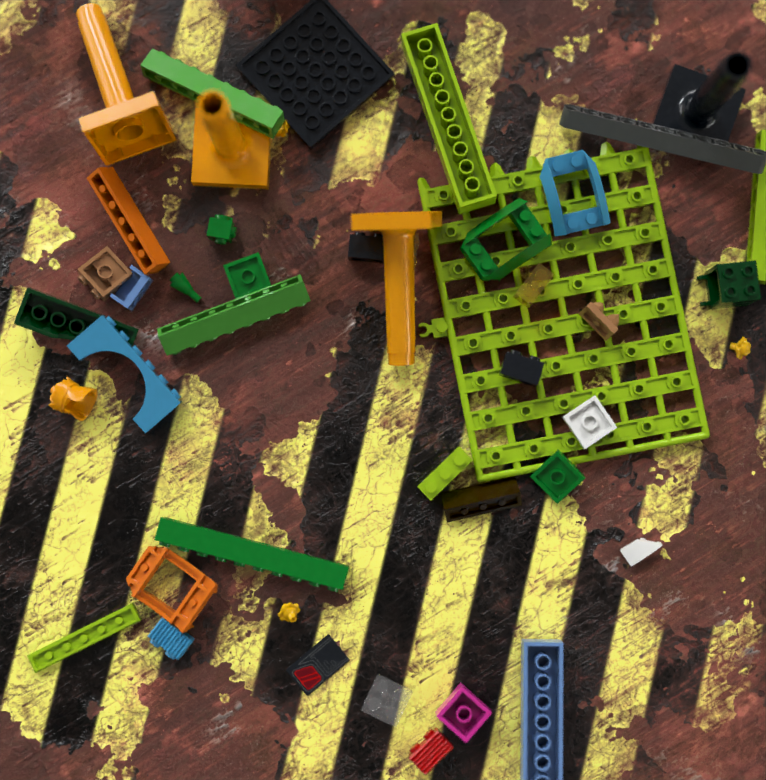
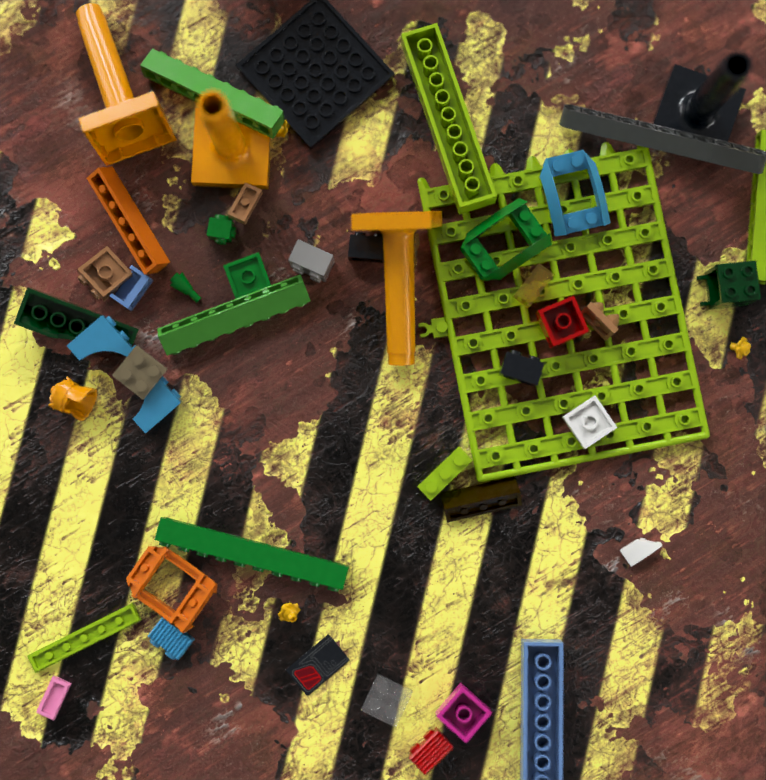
(53, 697): none -> bright pink tile
(139, 372): none -> dark tan plate
(245, 203): none -> medium nougat tile
(311, 261): none -> light grey brick
(557, 476): green plate -> none
(562, 322): none -> red brick

